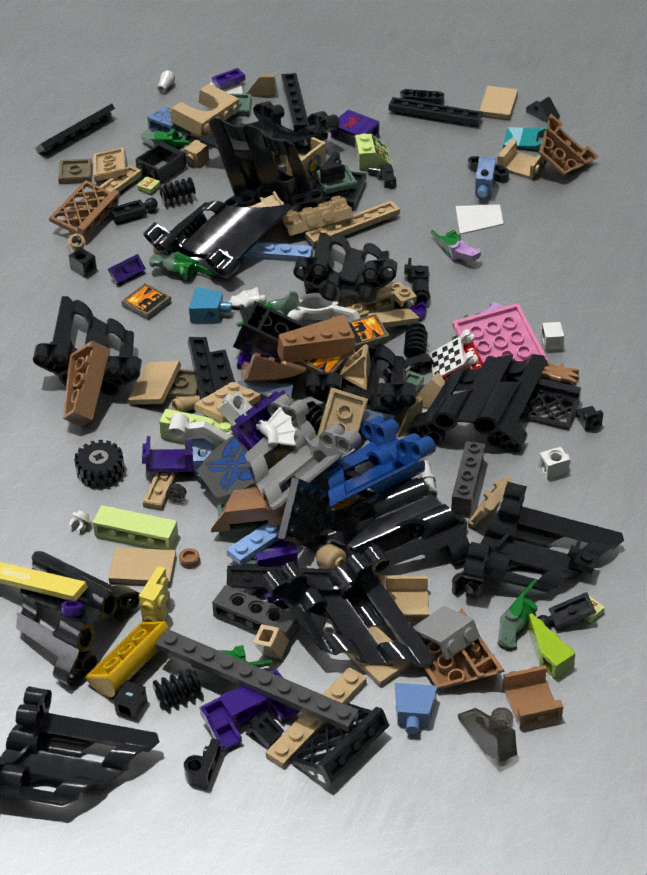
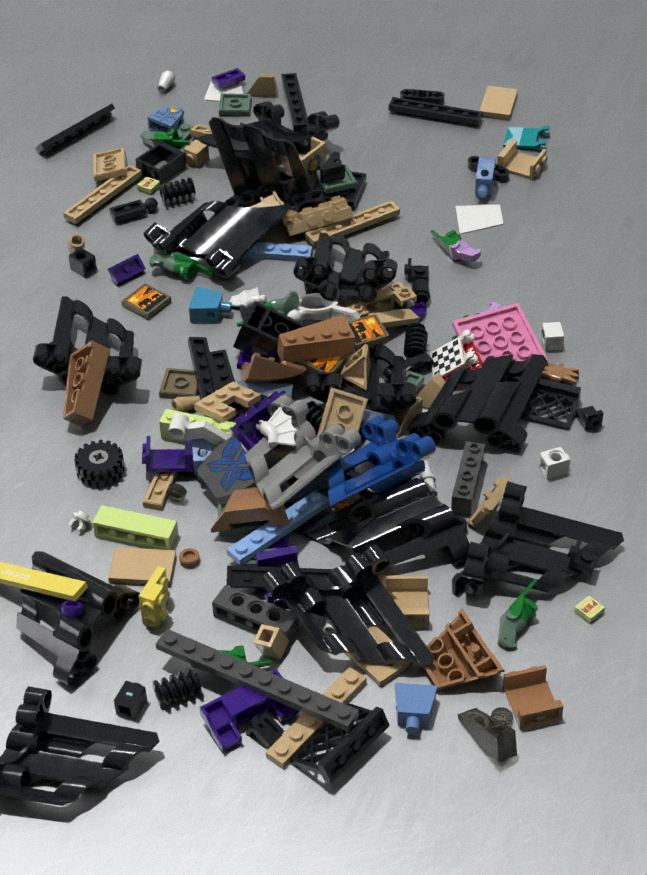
(75, 171): dark tan tile -> none
(95, 215): medium nougat fence -> none
(126, 658): yellow brick -> none
(154, 382): tan tile -> none
(197, 121): tan arch -> none
(203, 764): black plate -> none
(234, 406): white brick -> none
(304, 514): black plate -> none
(330, 557): tan head -> none
(356, 124): dark purple panel -> none
(370, 152): yellowish green slope -> none
(386, 173): black piece -> none
(449, 630): light grey panel -> none
(543, 109): black slope -> none
(549, 648): lime slope -> none
(562, 150): medium nougat wedge -> none
(569, 611): black plate -> none

